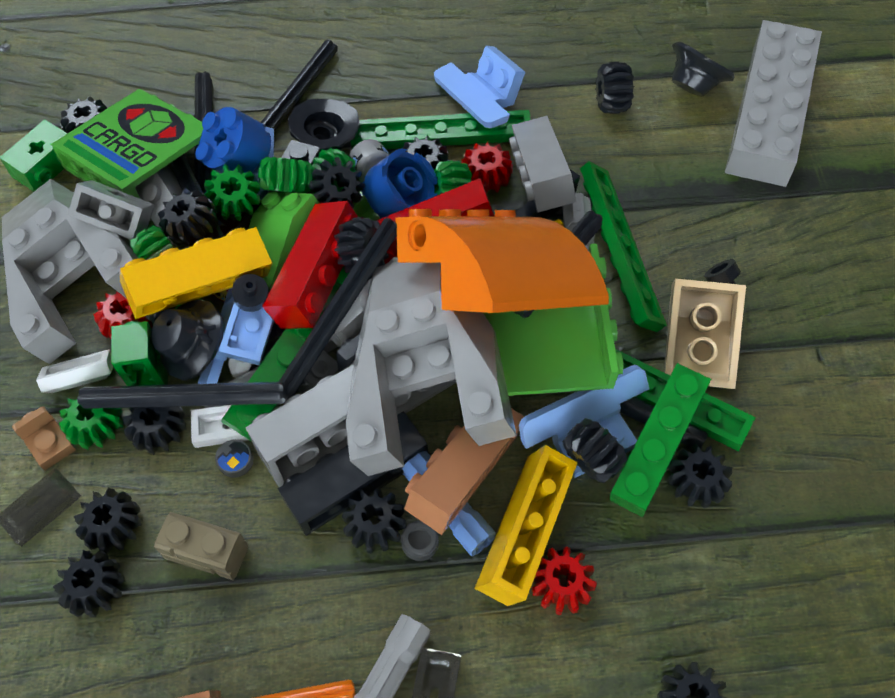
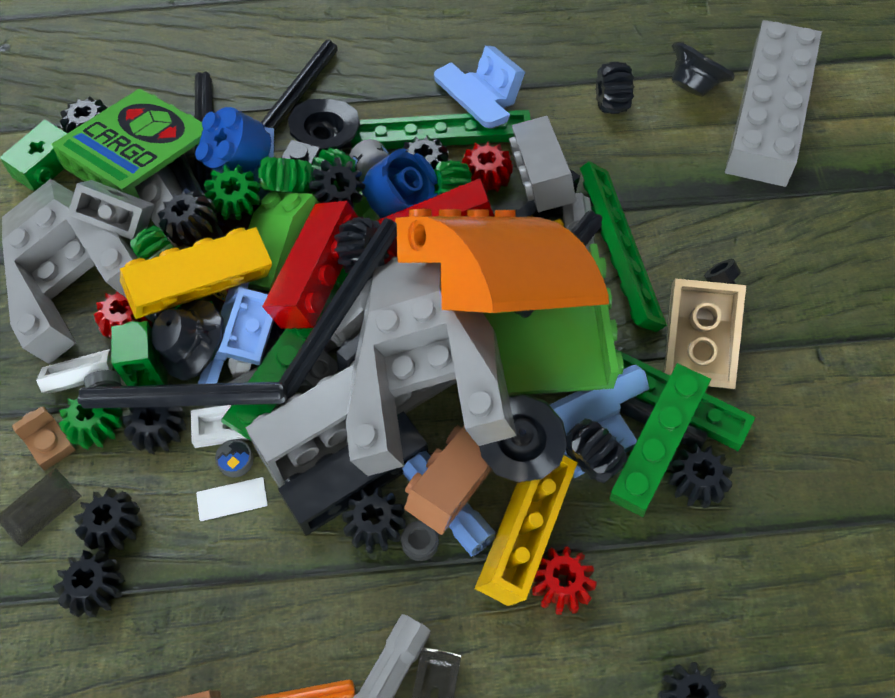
(103, 379): none -> dark grey tile
(201, 545): dark tan brick -> none
(231, 499): none -> white sticker
(250, 292): black tile -> none
(535, 452): none -> black hat

